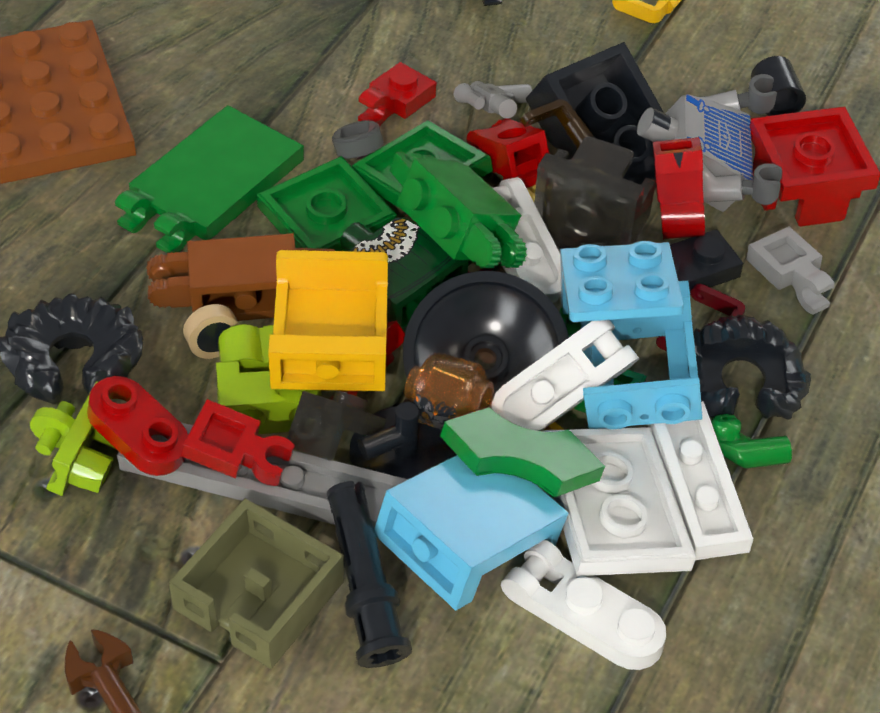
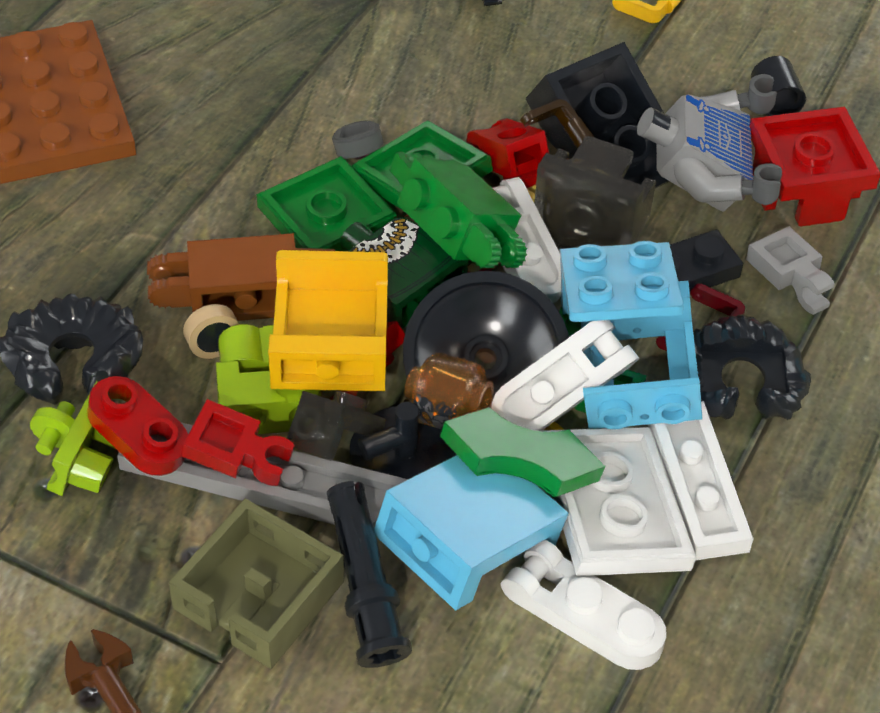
(208, 179): green tile -> none
(398, 92): red plate -> none
(493, 98): light grey piece -> none
(680, 187): red leg -> none
(747, 451): green arm -> none

